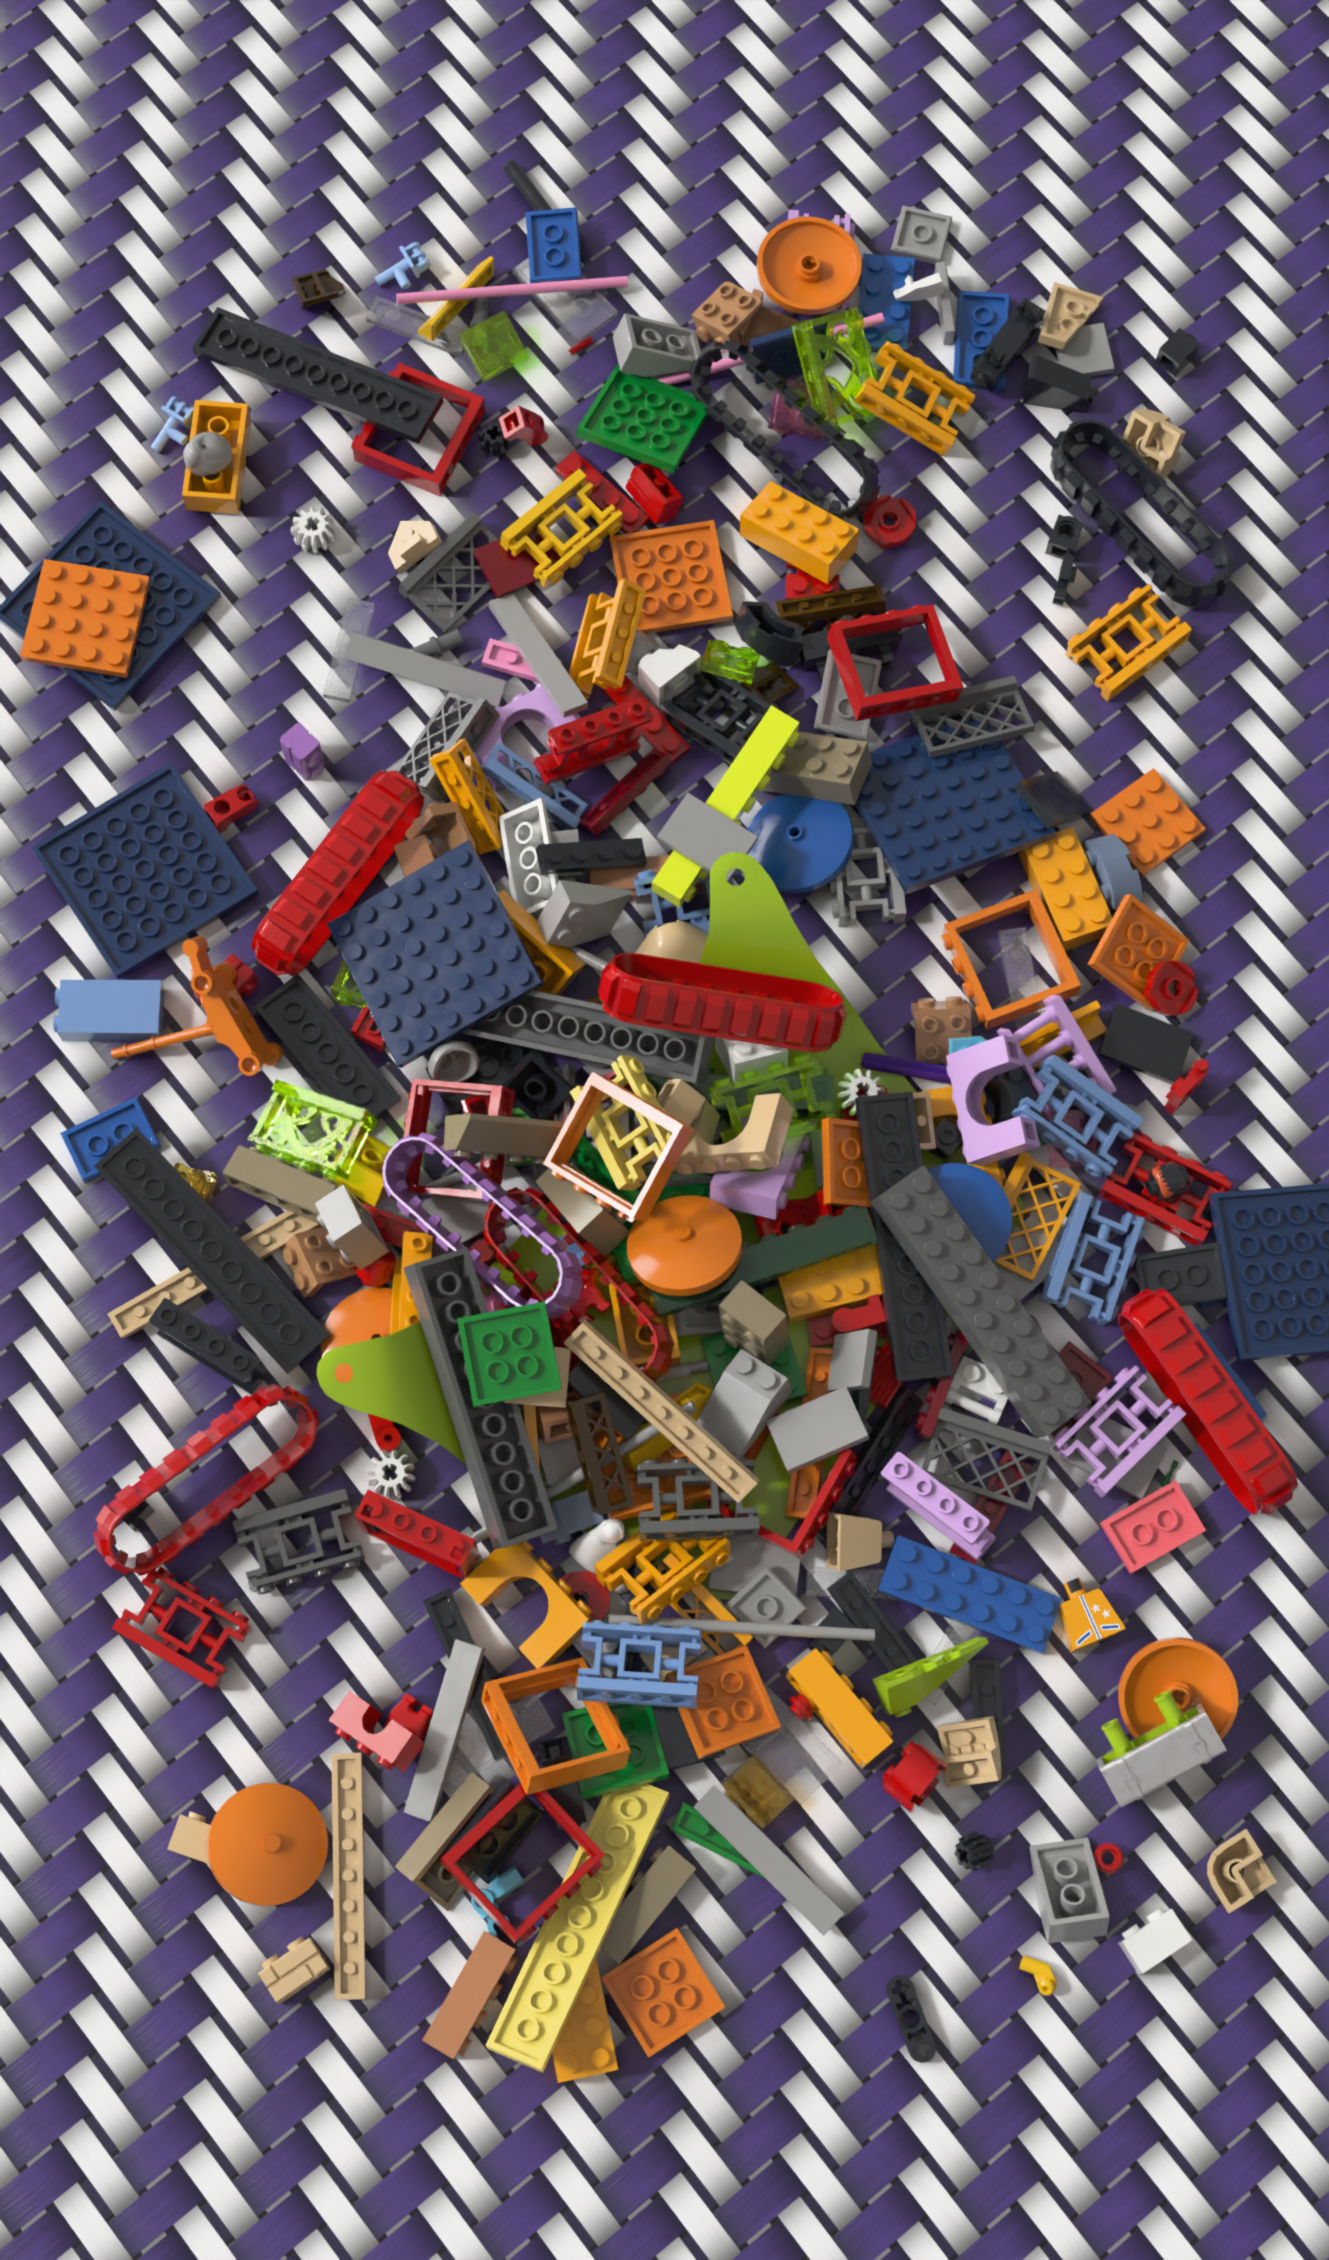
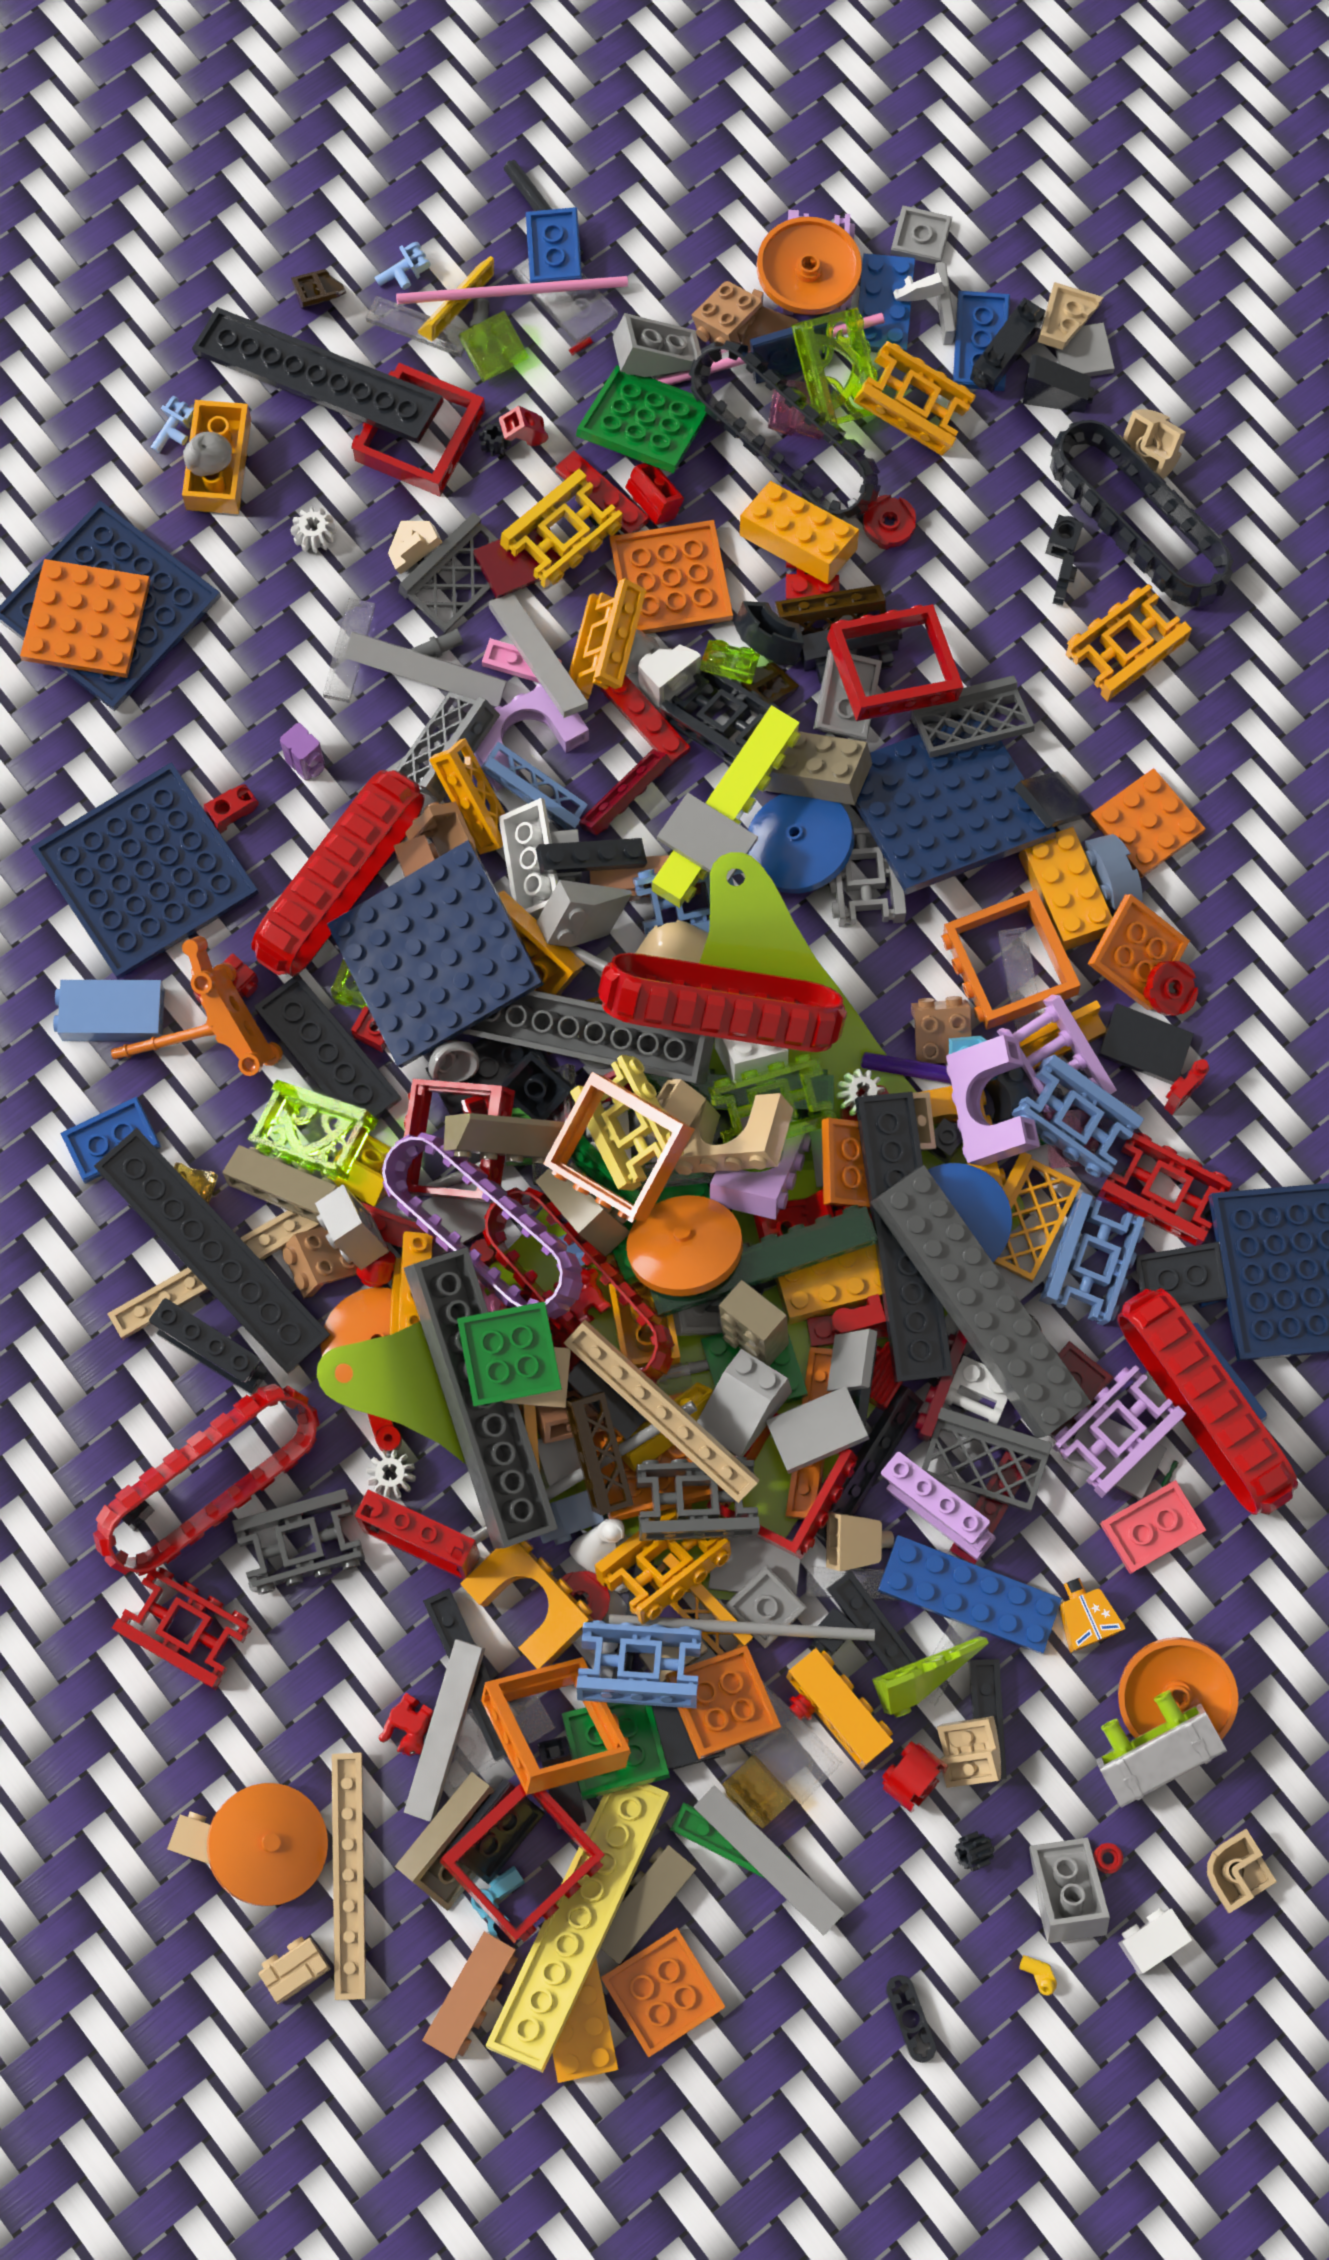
(393, 1745): arch -> none
(593, 740): red fence -> none
(1167, 1181): black head -> none
(1177, 352): black brick -> none

